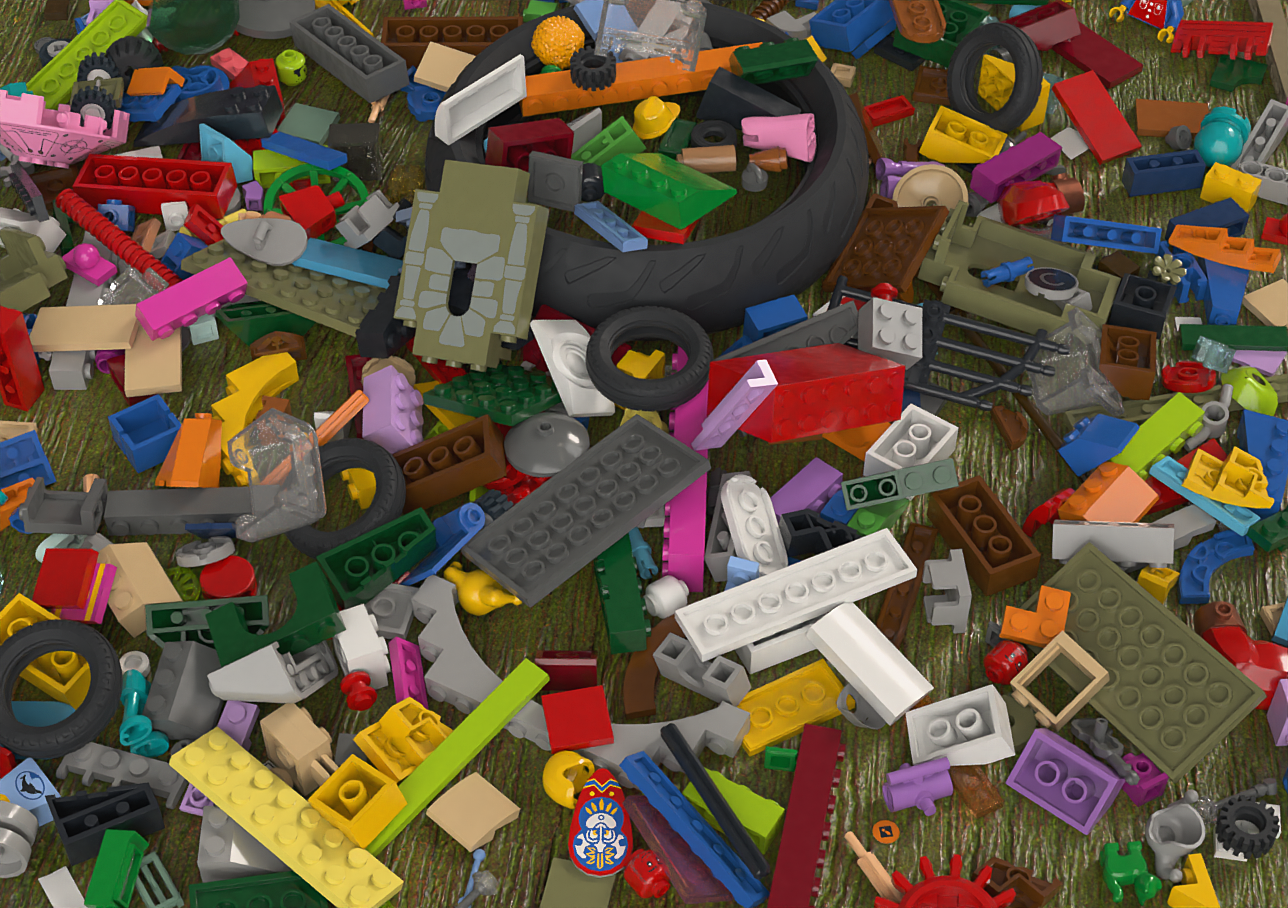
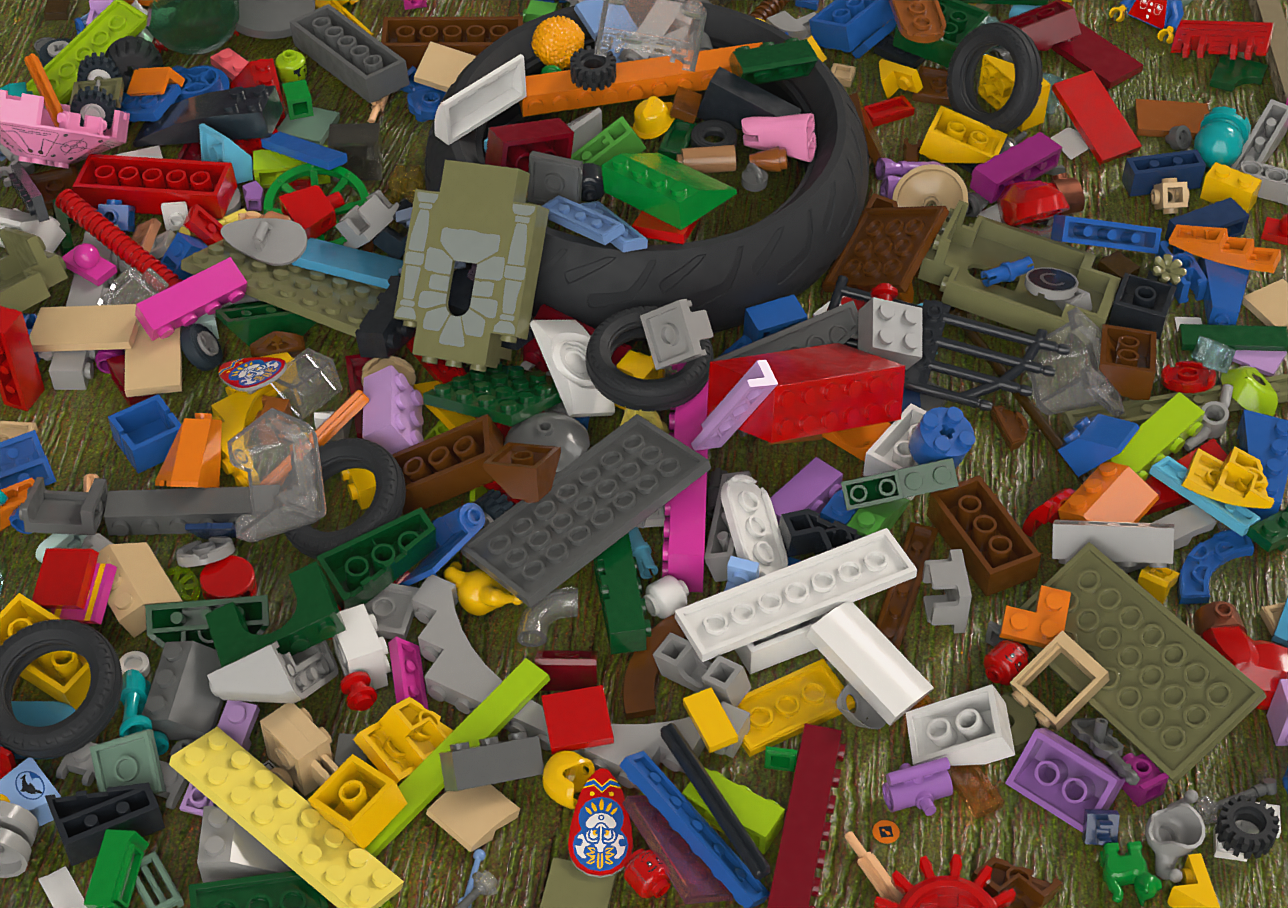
(44, 87): none -> orange axle
(128, 762): none -> sand green tile
(201, 347): none -> black wheel
(251, 373): none -> shield
(297, 99): none -> green brick
(308, 382): none -> clear slope
(491, 761): none -> dark grey brick
(524, 470): none -> reddish brown slope
(537, 619): none -> clear cylinder
(583, 220): none -> medium blue tile
(675, 333): none -> light grey panel
(685, 105): none -> reddish brown tile
(710, 720): none -> yellow tile
(898, 76): none -> yellow slope
(941, 436): none -> blue brick
(1100, 826): none -> dark blue tile
(1178, 195): none -> tan brick

